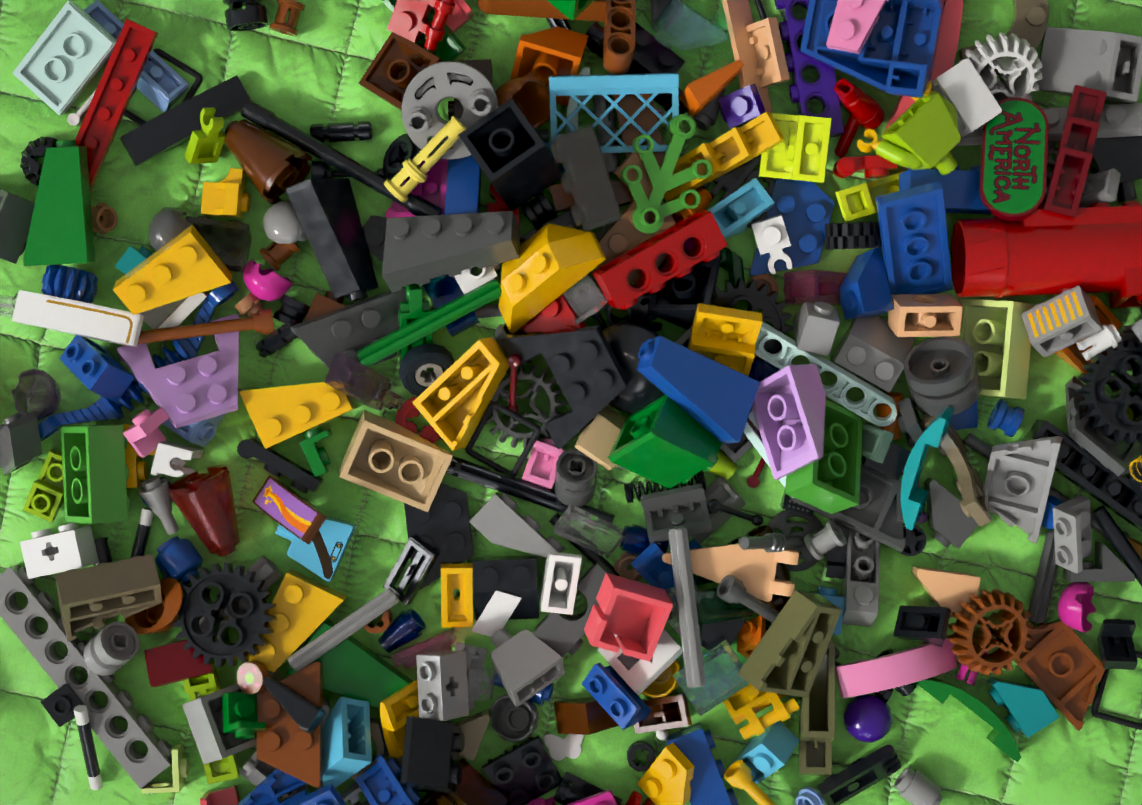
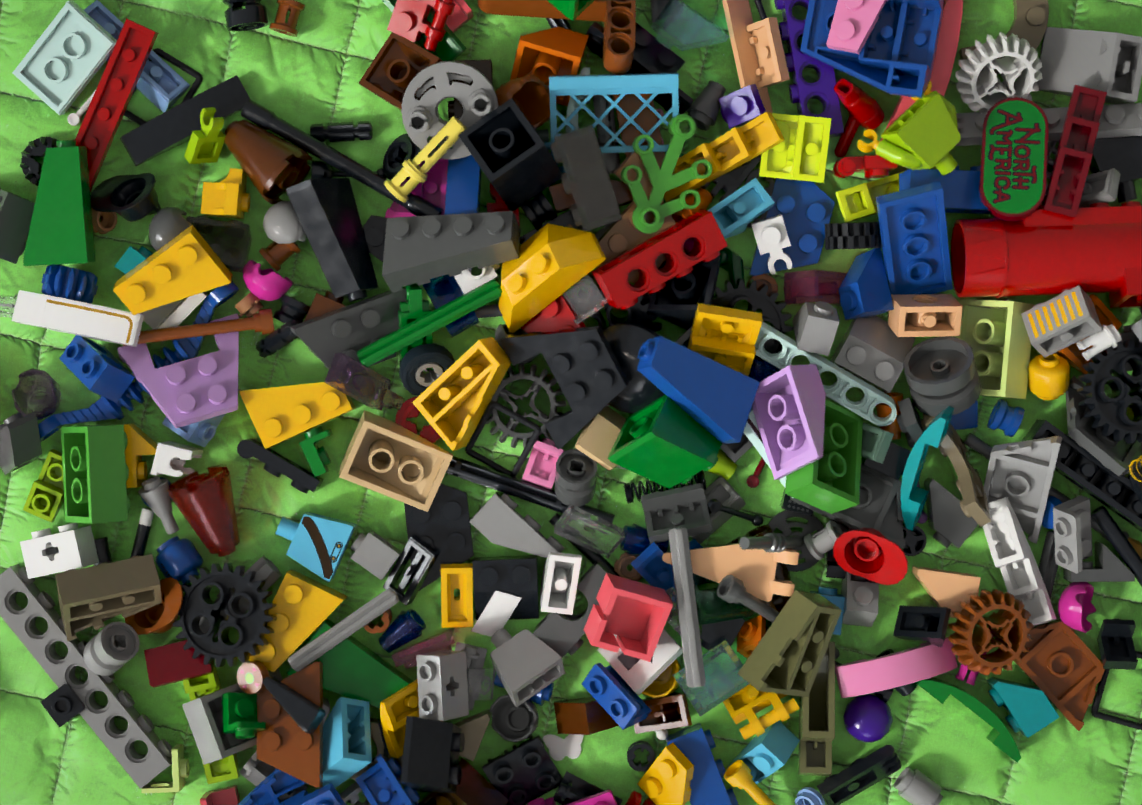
(88, 747): black bar -> none
(127, 195): none -> black piece
(145, 432): bright pink bracket -> none
(289, 509): slope -> none
(374, 554): none -> light grey brick
(513, 361): dark red hinge -> none
(705, 89): orange slope -> none
(870, 556): none -> red piece
(968, 94): white panel -> none
(1016, 561): none -> white slope
(1048, 376): none -> yellow head

